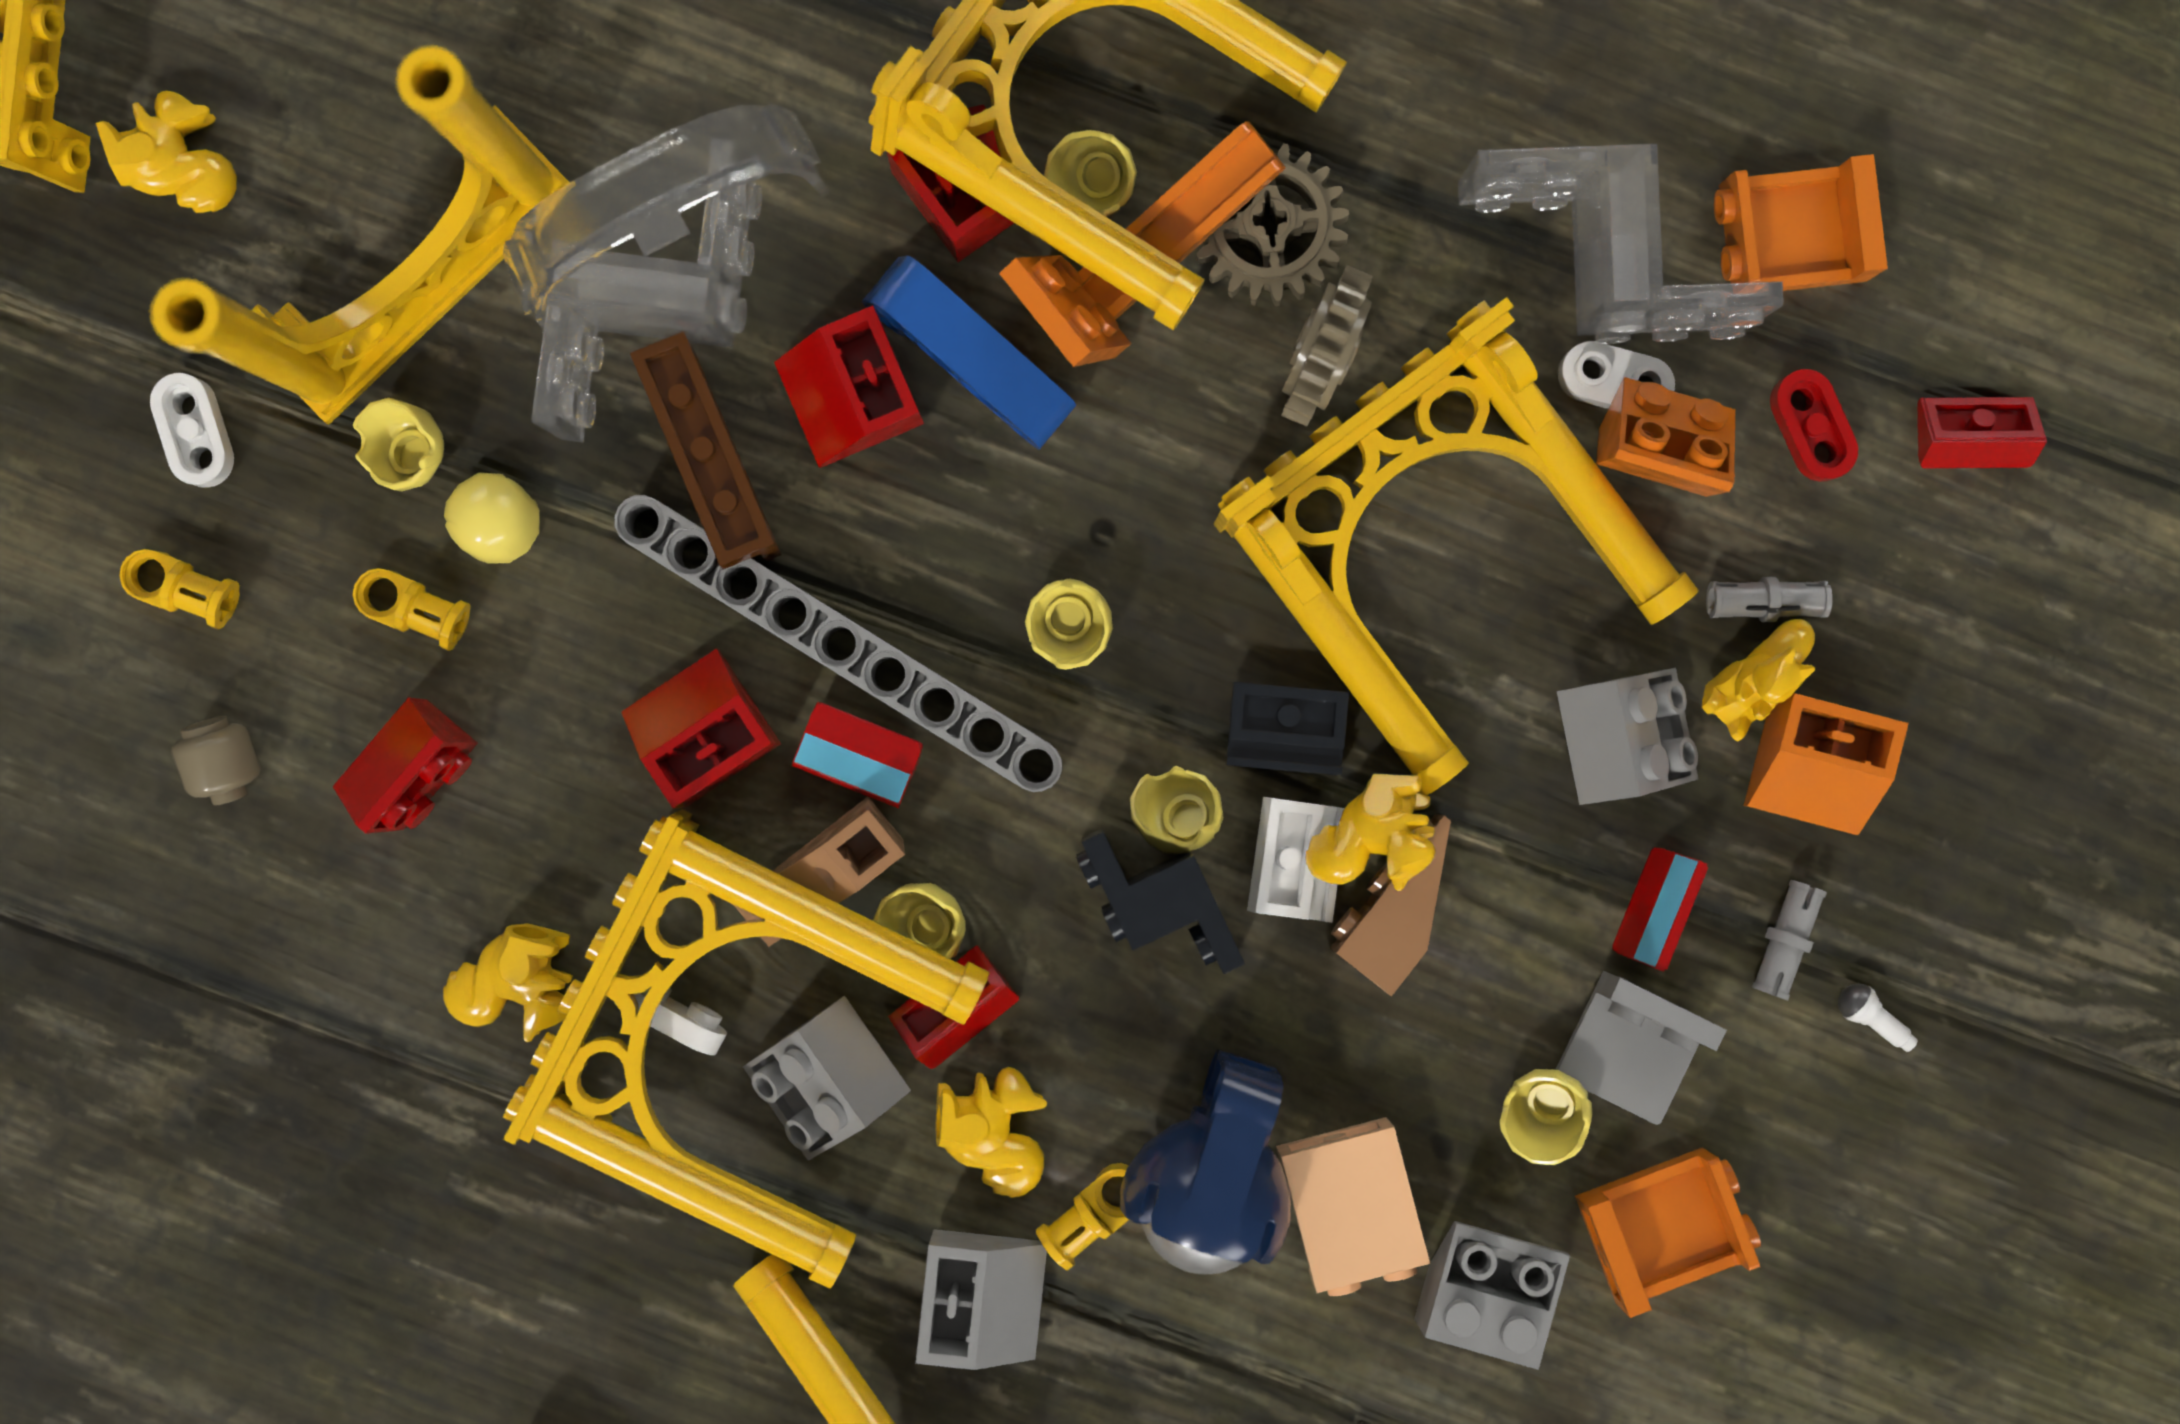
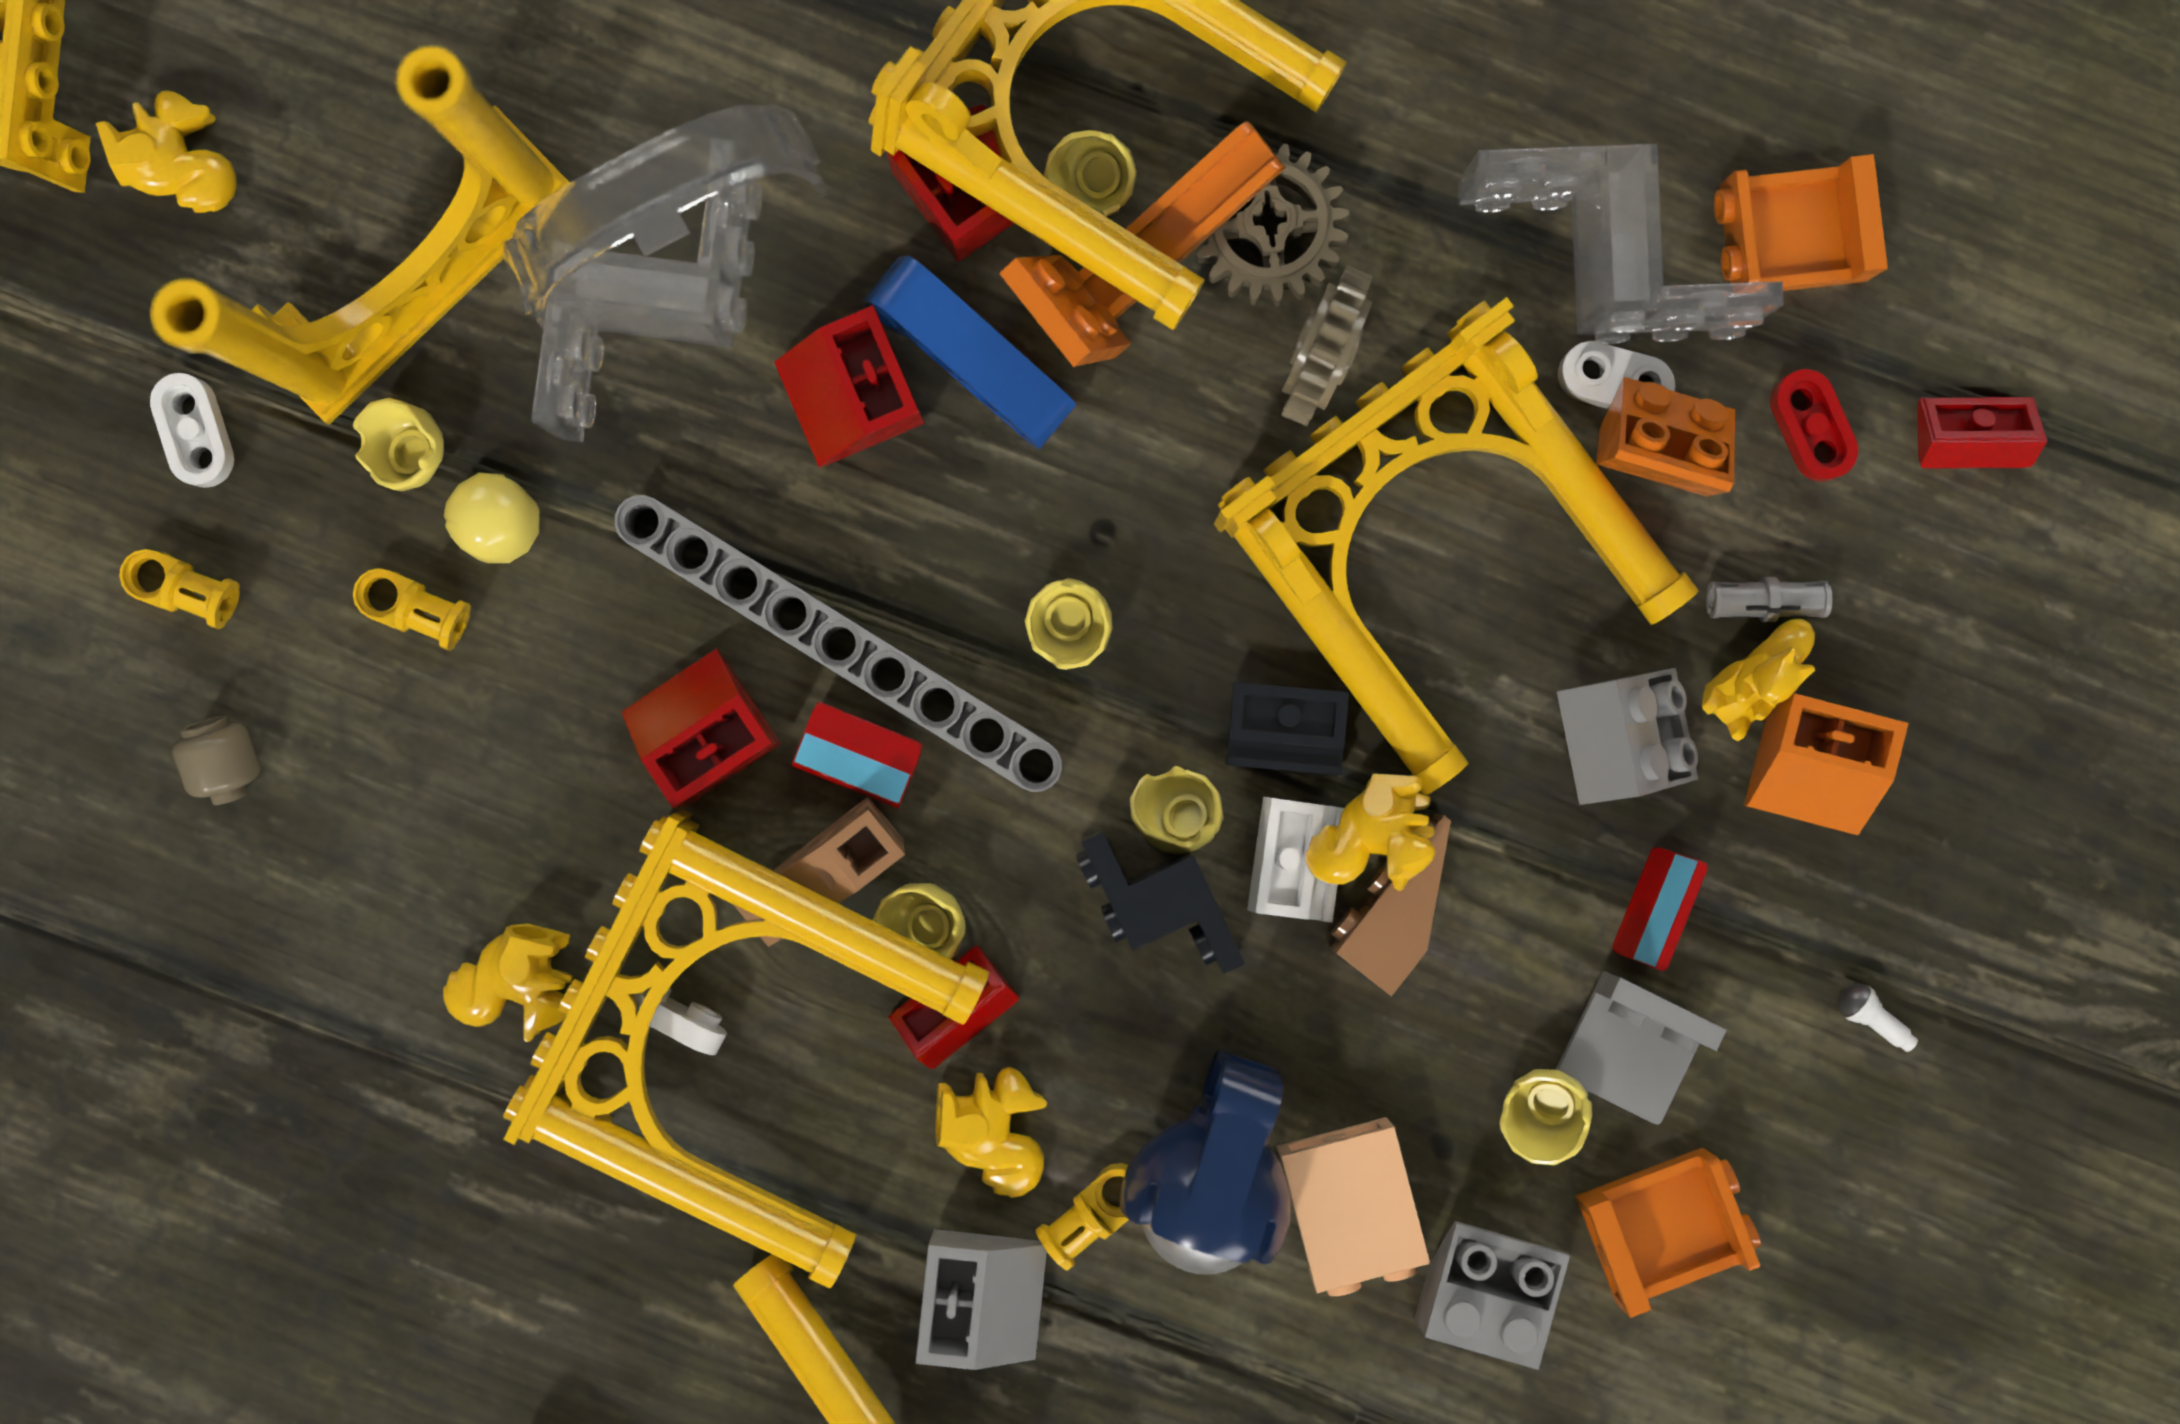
(404, 768): red slope -> none
(704, 451): reddish brown fence -> none
(826, 1079): light grey slope -> none
(1789, 939): light grey pin -> none

